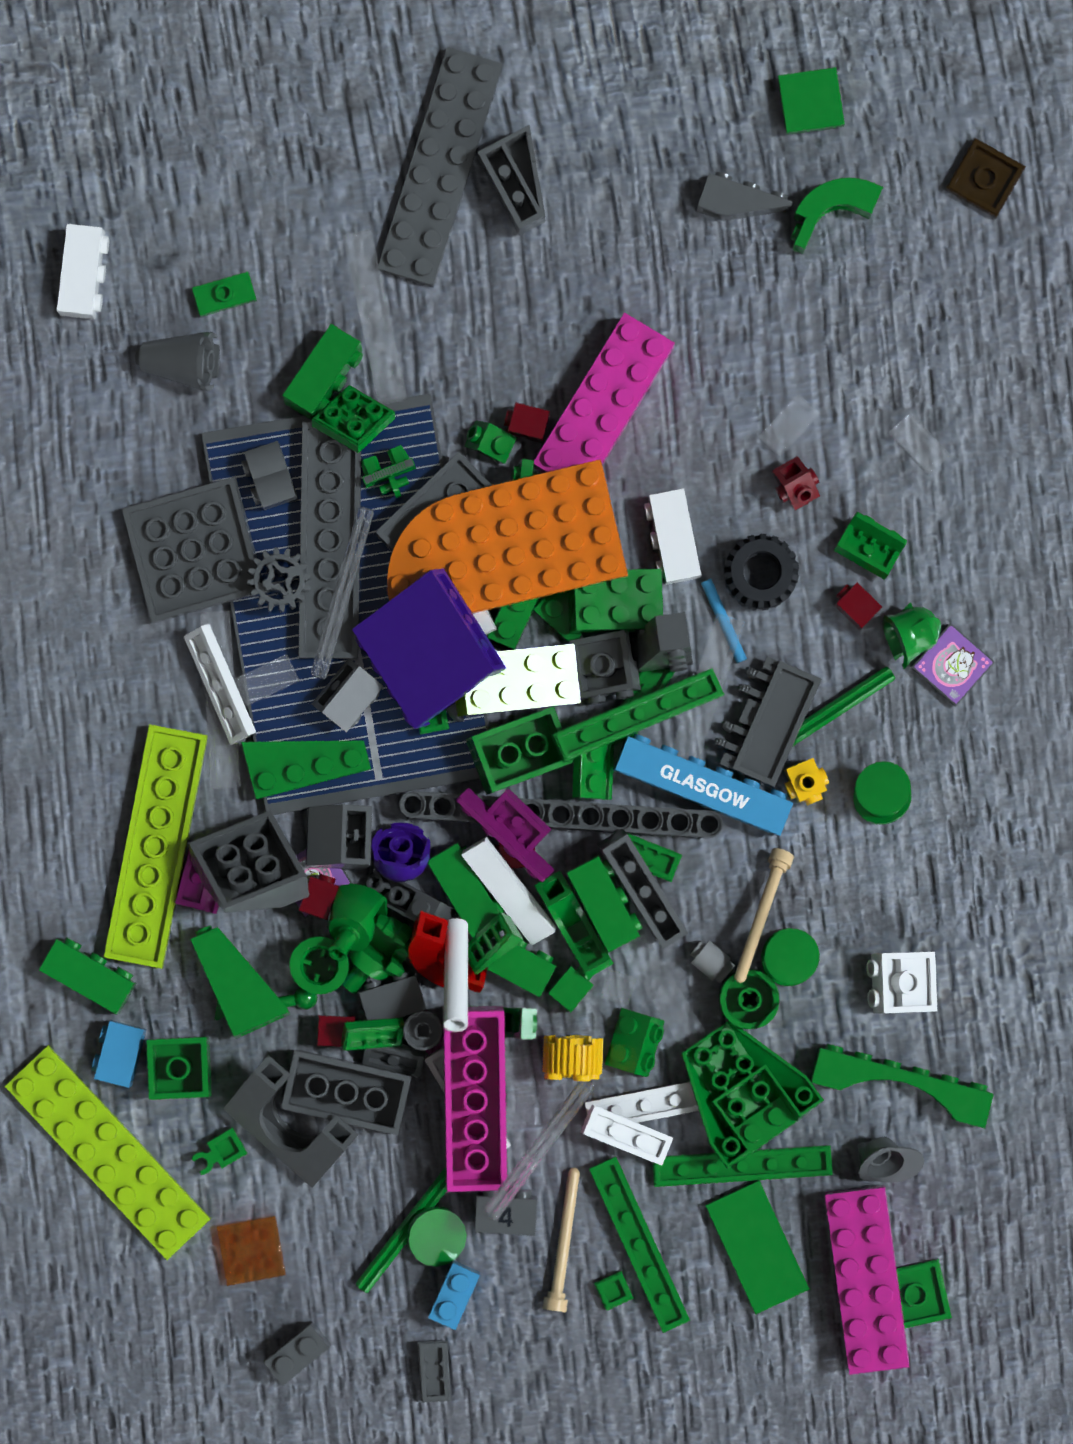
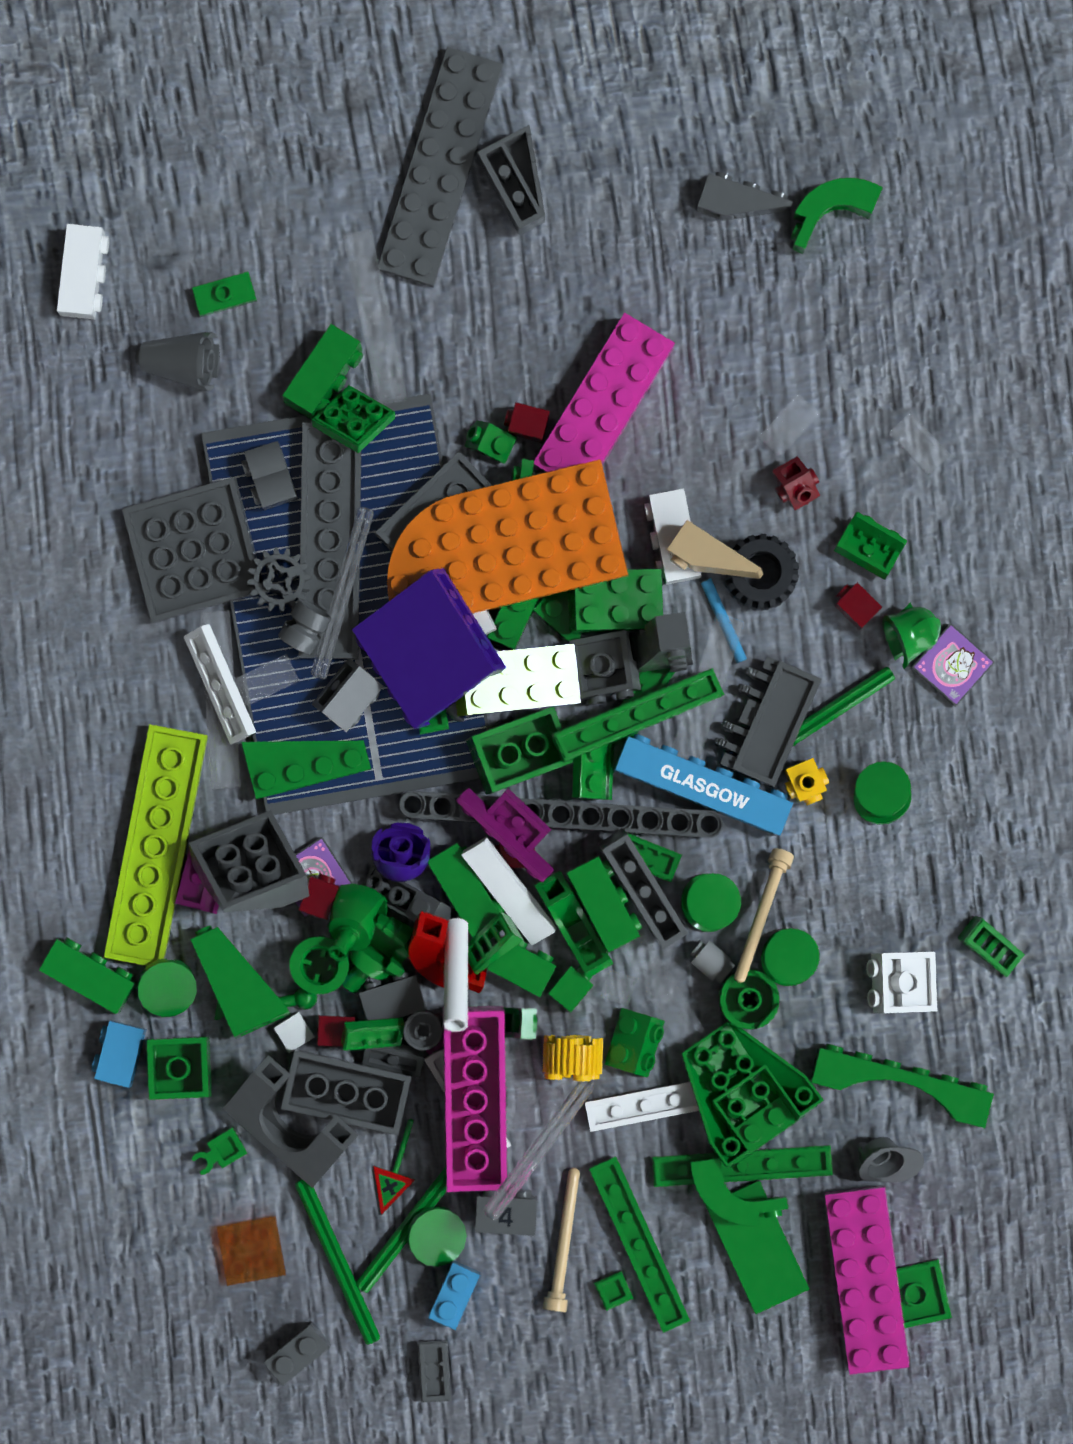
(108, 1152): lime plate -> none
(166, 987): none -> green tile
(294, 1032): none -> white tile
(305, 625): none -> dark grey wheel
(338, 1262): none -> green axle
(339, 836): dark grey slope -> none
(391, 1184): none -> piece
(400, 465): green hips -> none
(626, 1135): white plate -> none
(704, 553): none -> tan slope
(710, 902): none -> green hat
(712, 1189): none -> green arch
(811, 101): green tile -> none
(973, 928): none -> green slope
(985, 178): dark brown tile -> none

